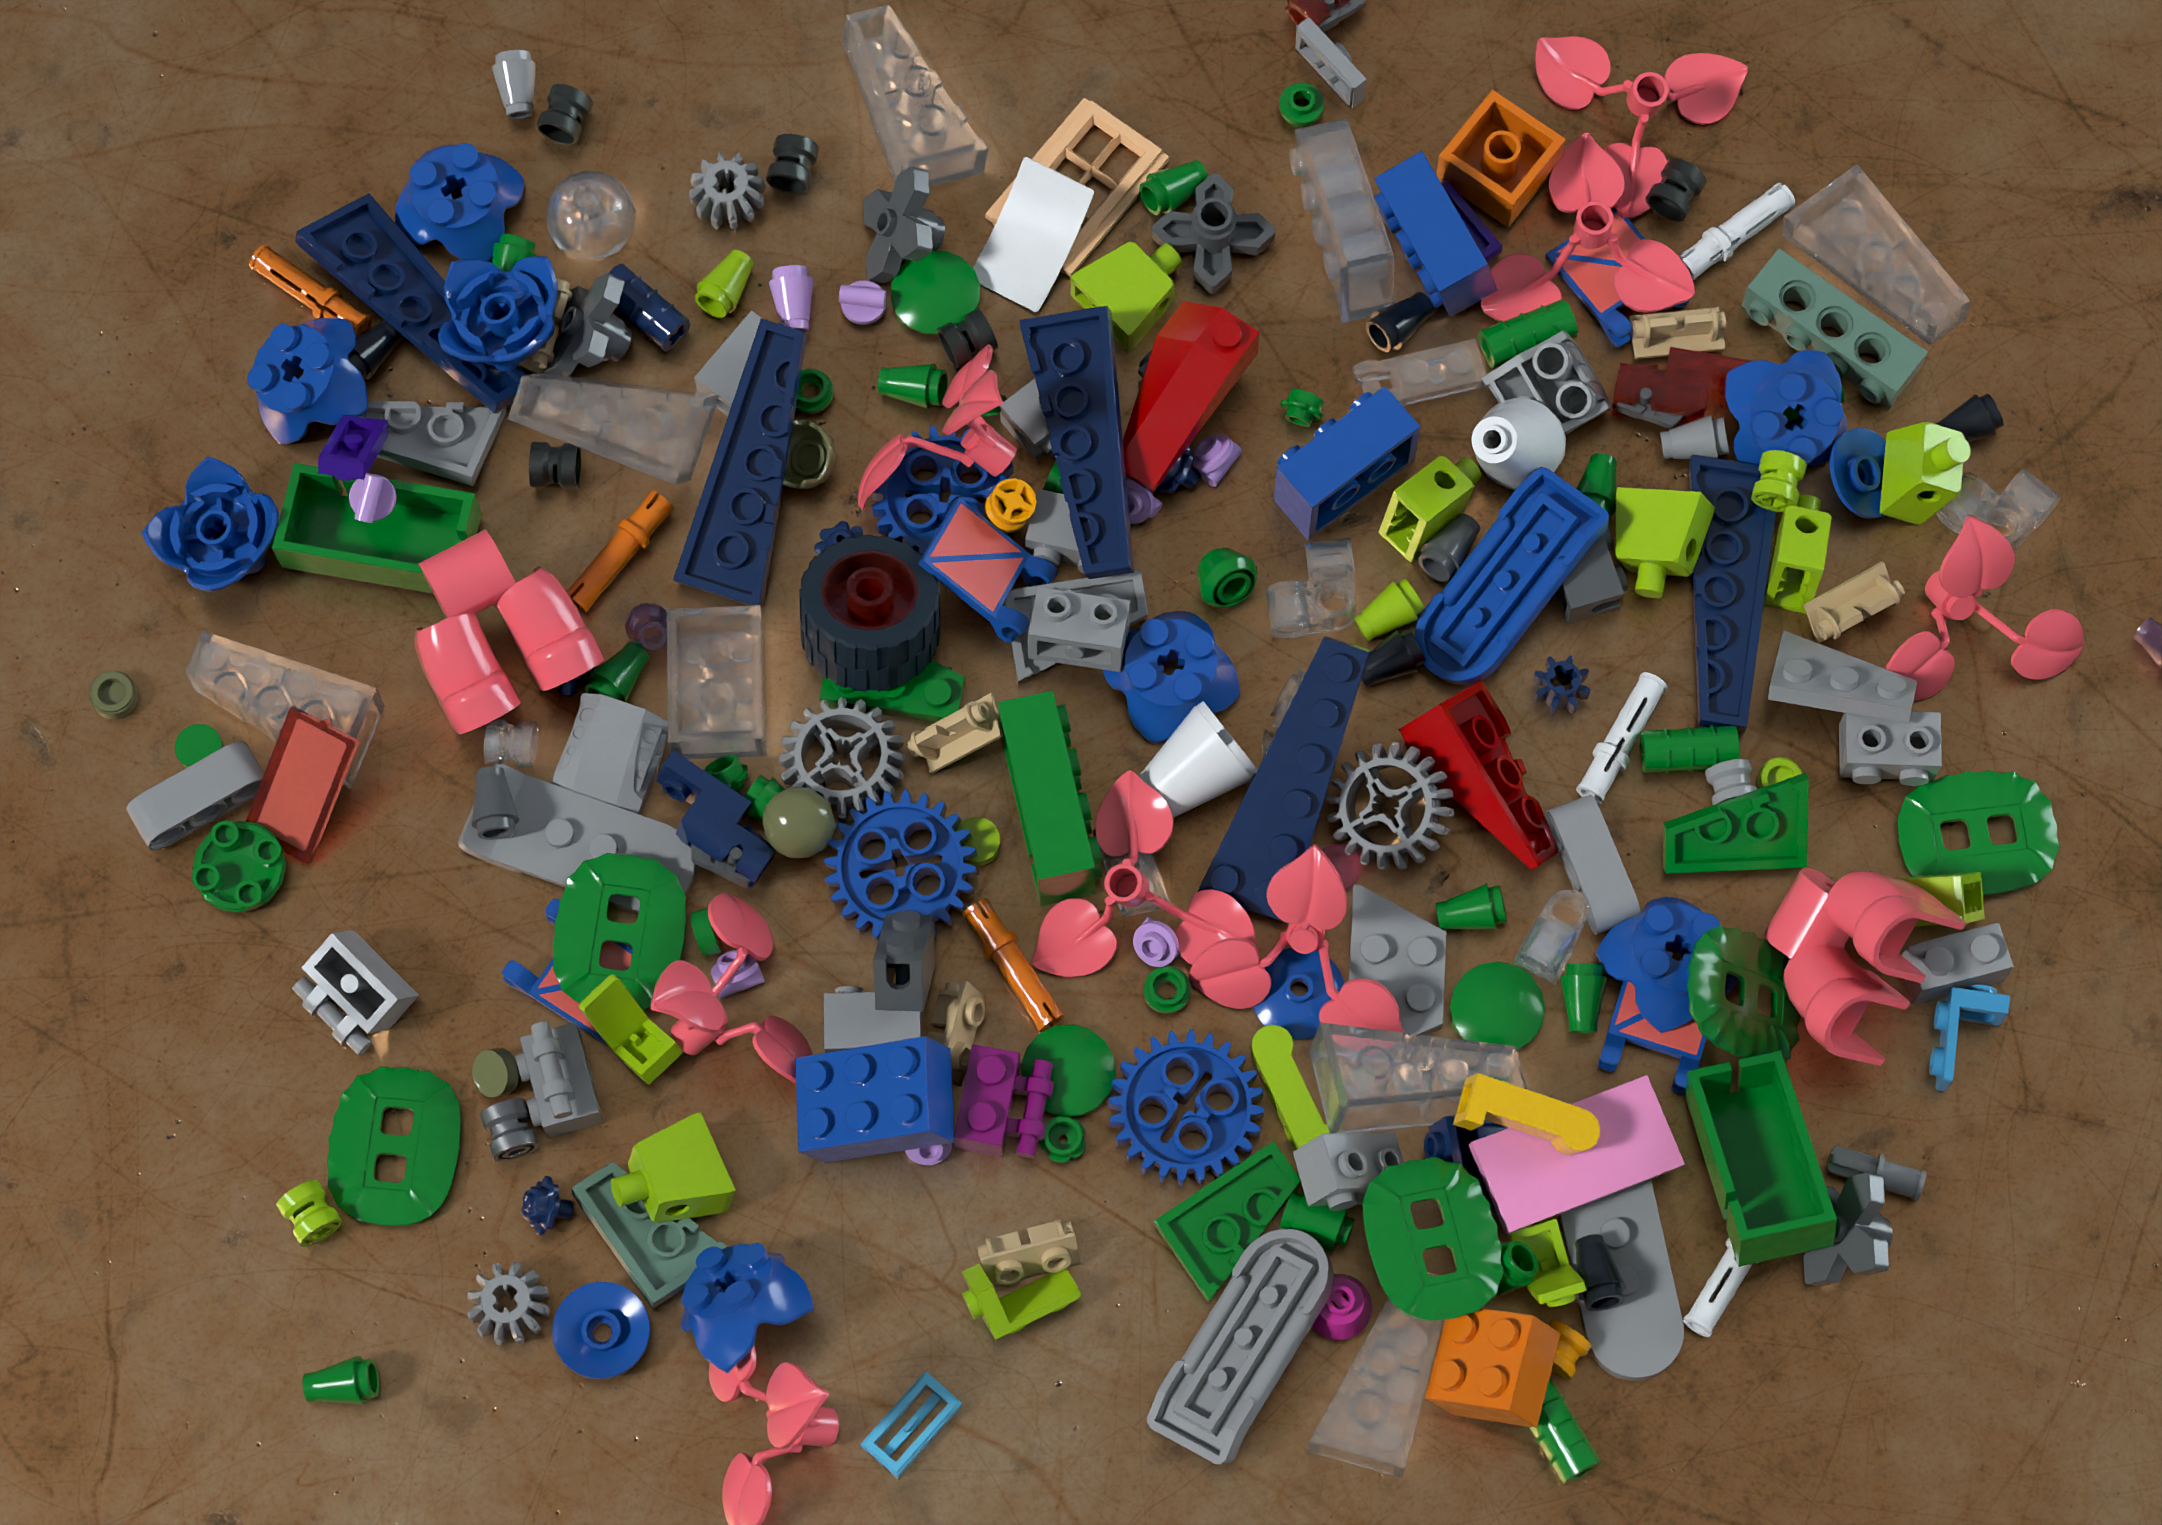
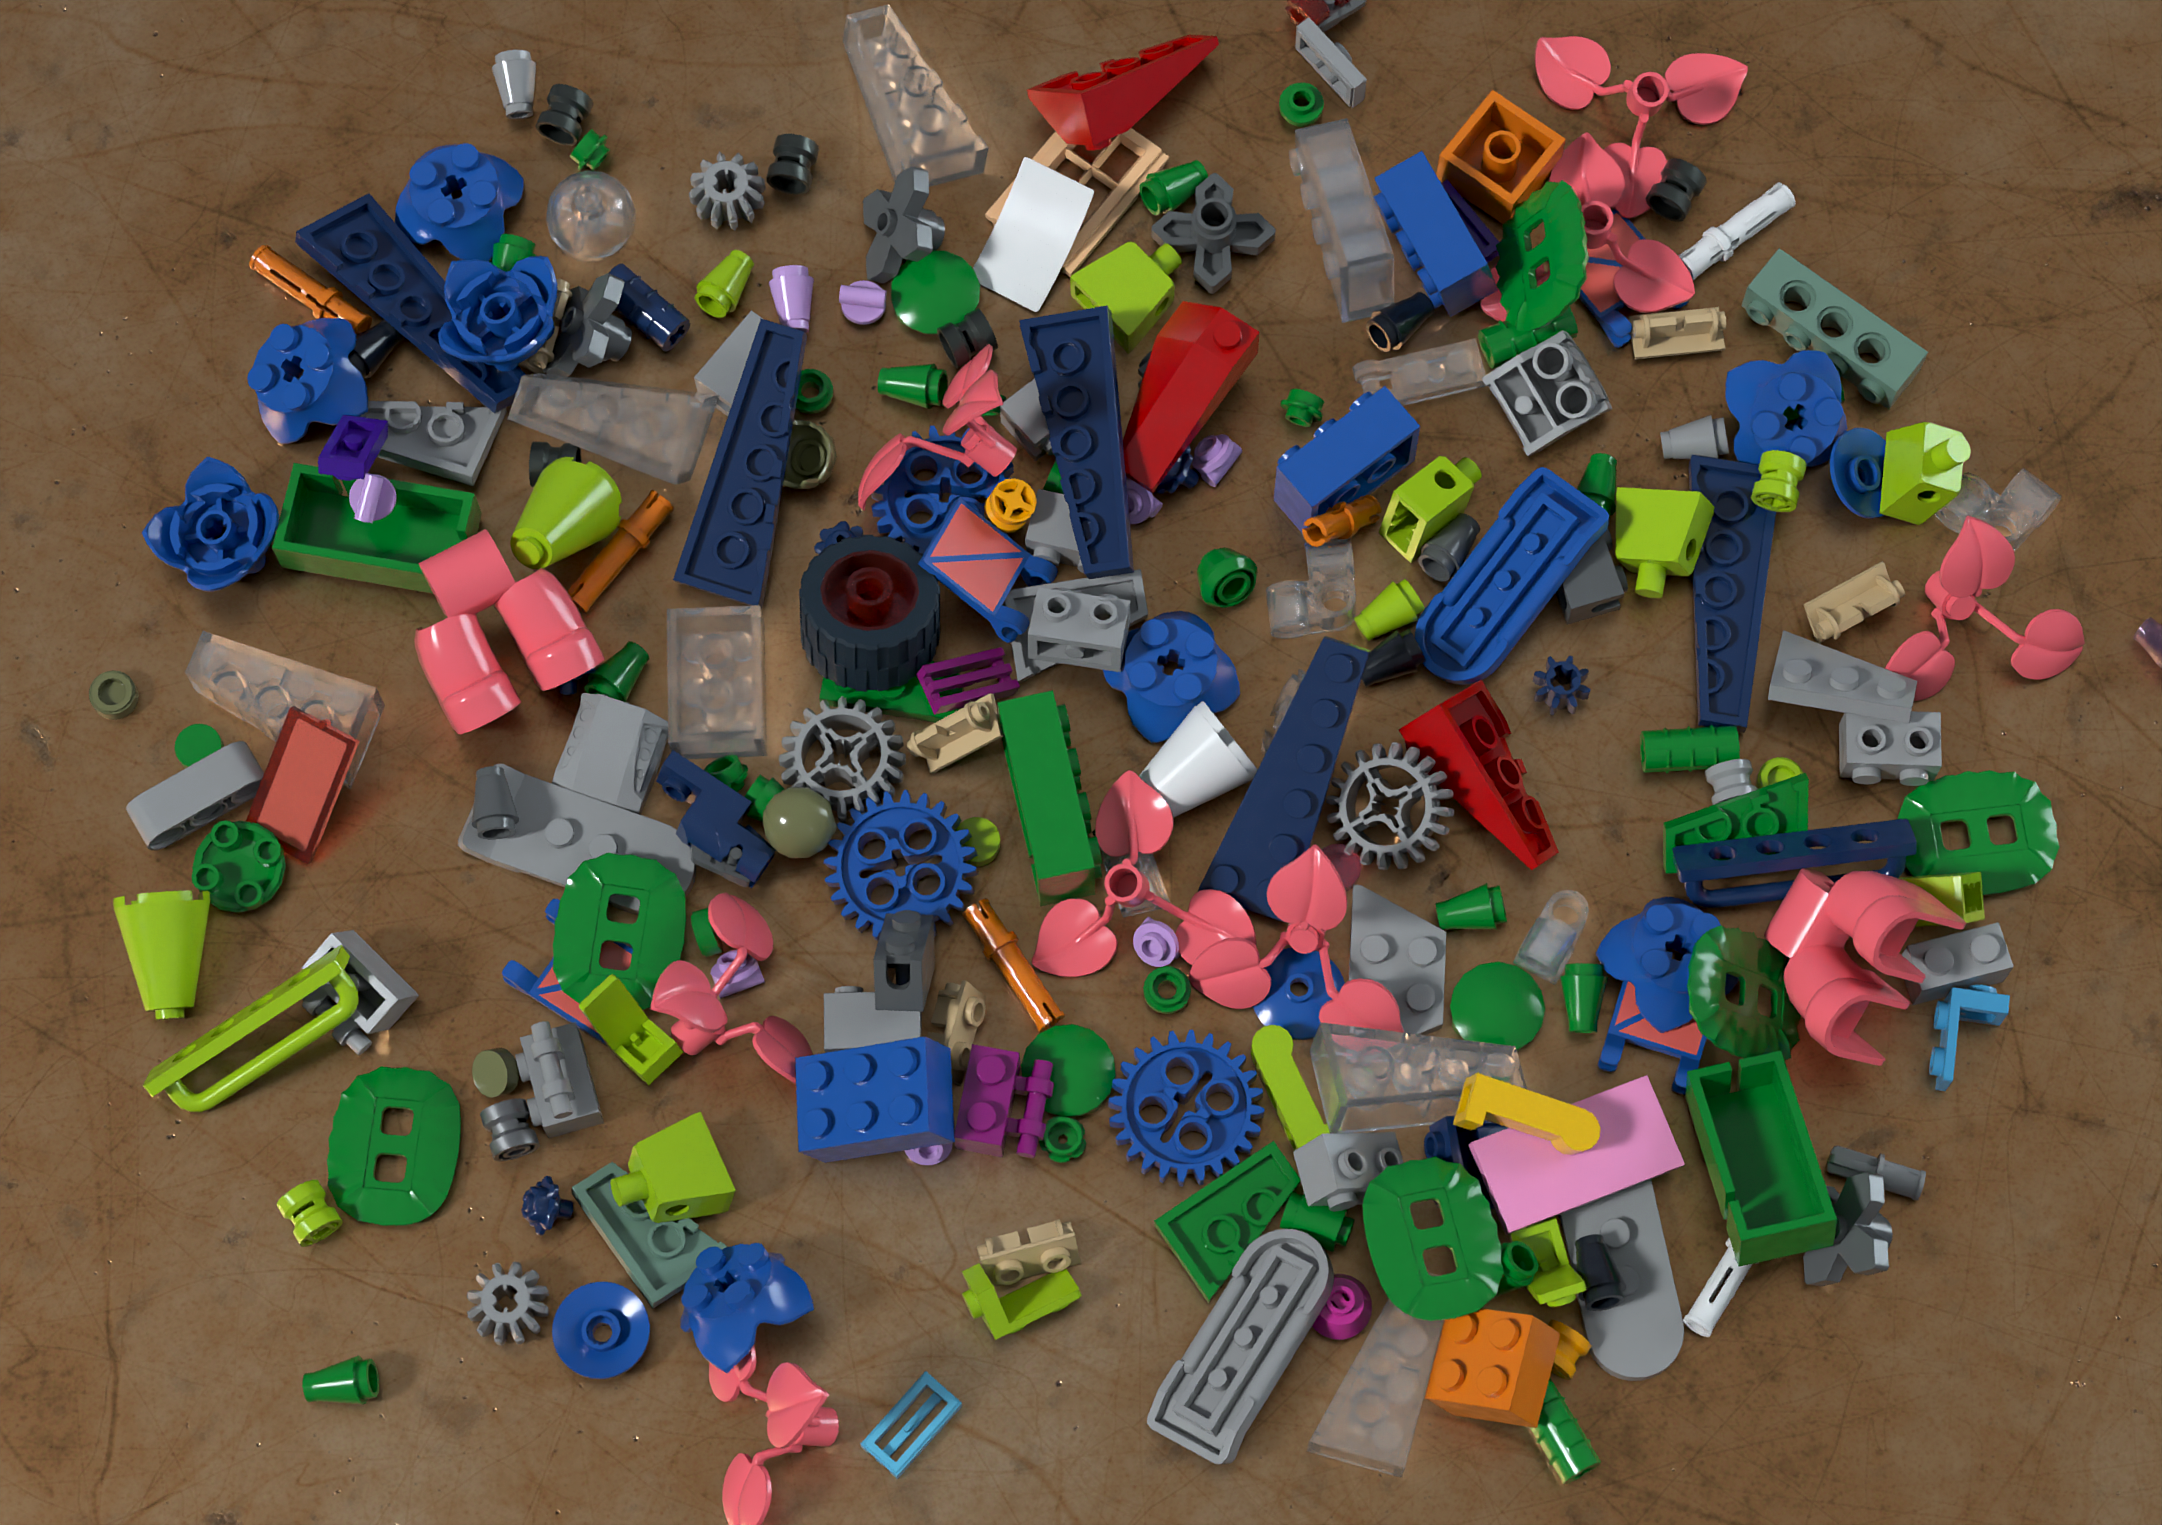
(165, 947): none -> lime cone
(168, 1073): none -> lime piece
(506, 743): clear wheel -> none
(566, 513): none -> lime cone
(590, 151): none -> green plate
(644, 617): cone -> none
(999, 670): none -> magenta tile
(1110, 102): none -> red wedge
(1341, 520): none -> orange pin
(1517, 440): white cone -> none
(1564, 247): none -> green piece
(1593, 862): light grey beam -> none
(1620, 738): white pin -> none
(1675, 392): clear red plate -> none
(1697, 861): none -> dark blue piece
(1798, 545): lime torso -> none
(1876, 253): clear wedge -> none
(1975, 418): black cone -> none

